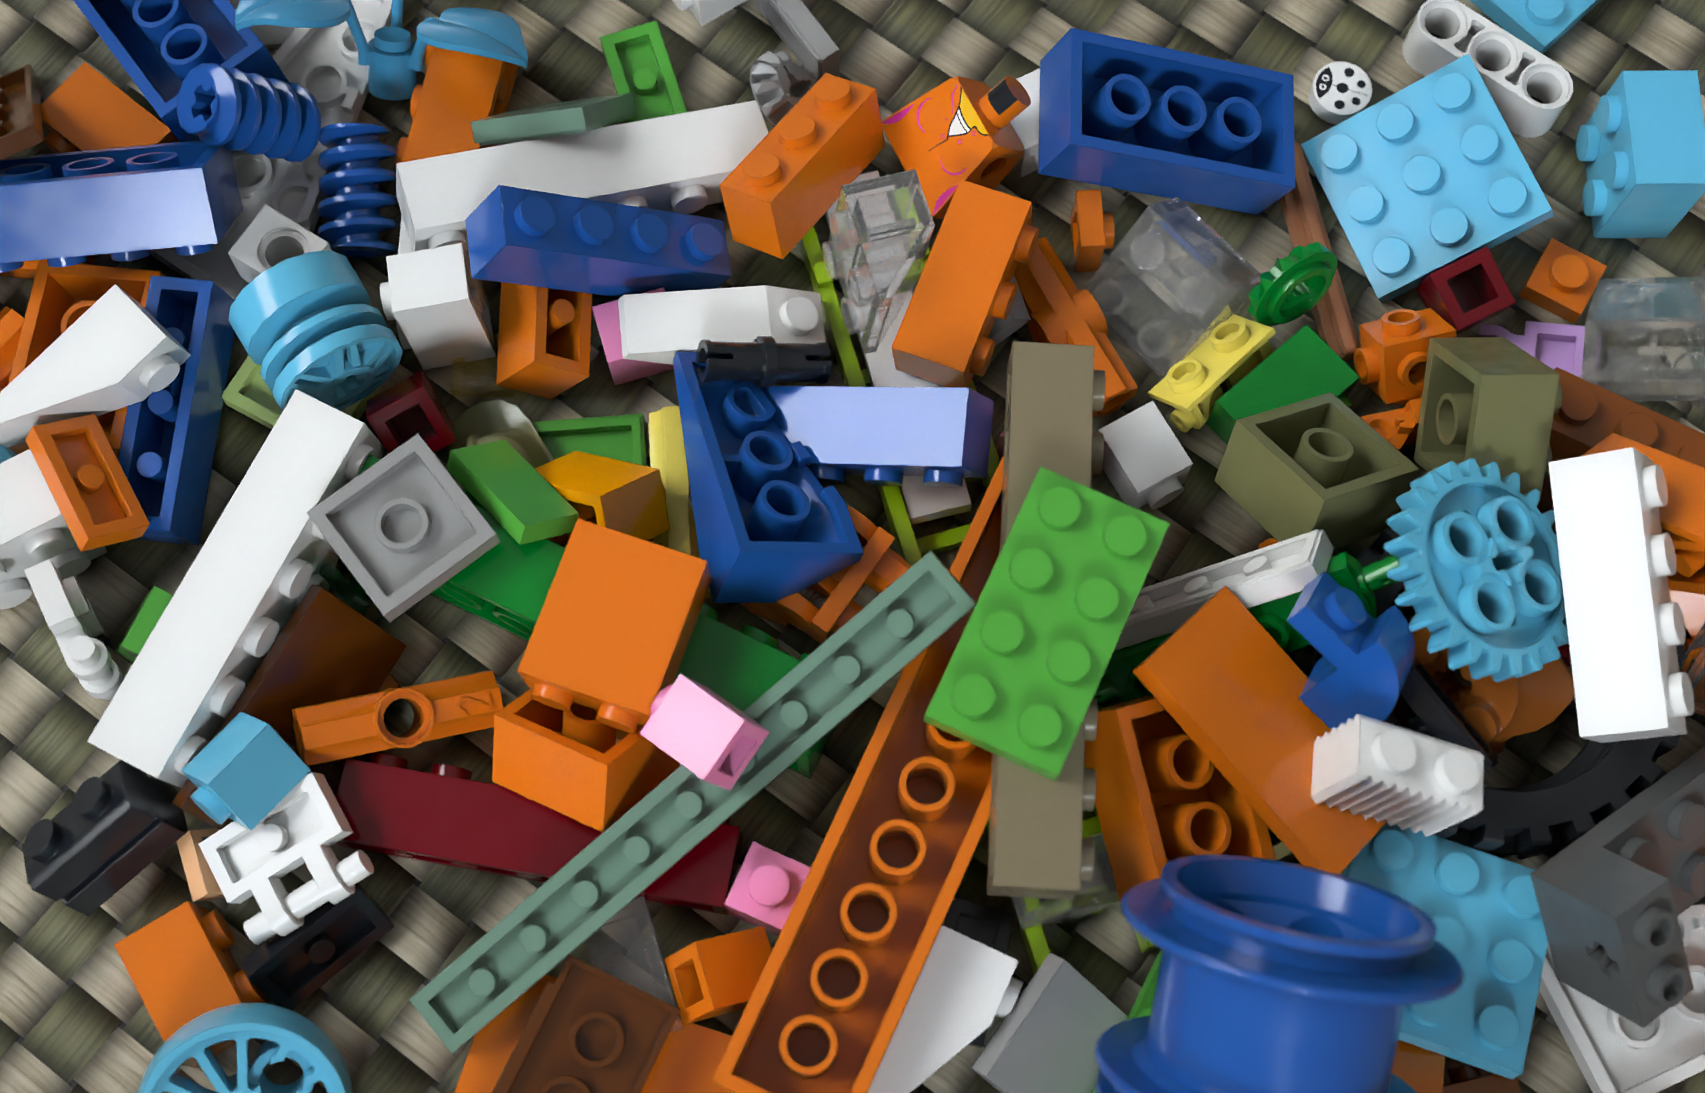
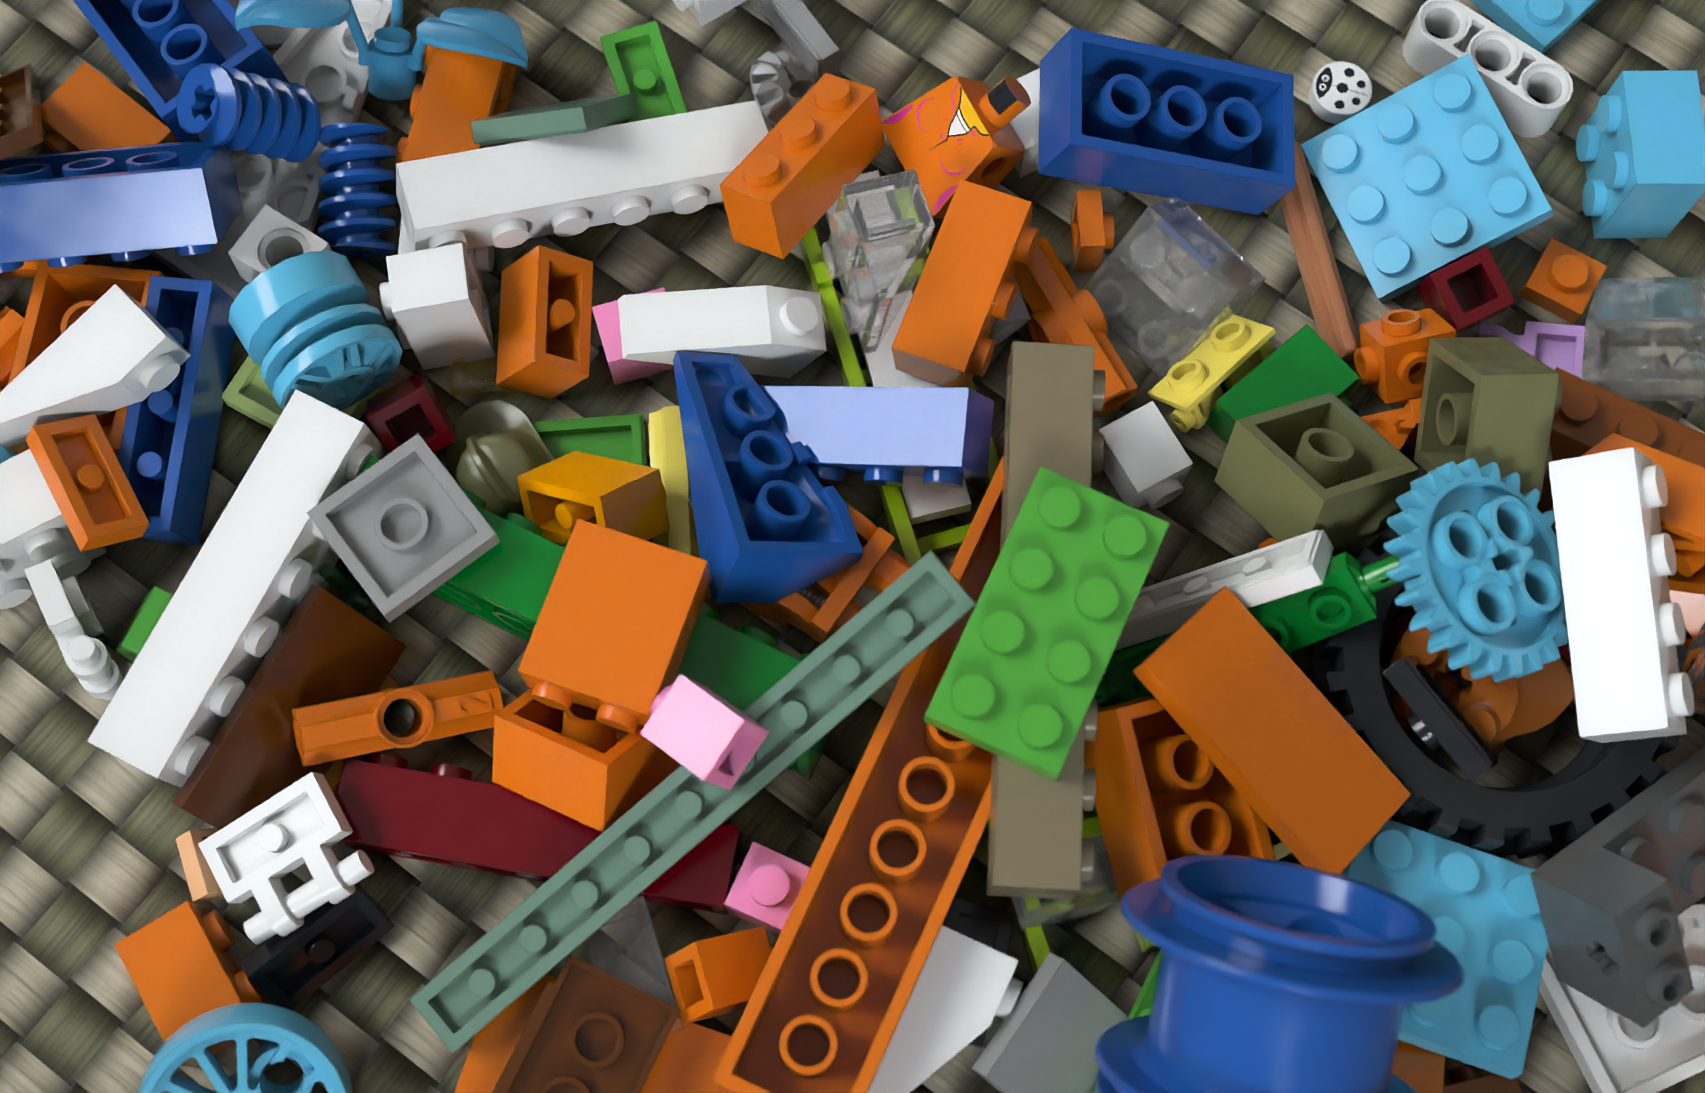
(102, 837): black brick -> none
(244, 772): medium azure brick -> none
(512, 491): bright green tile -> none
(593, 245): blue brick -> none
(763, 361): black pin -> none
(1293, 285): green gear -> none
(1362, 658): blue brick -> none
(1397, 775): white brick -> none

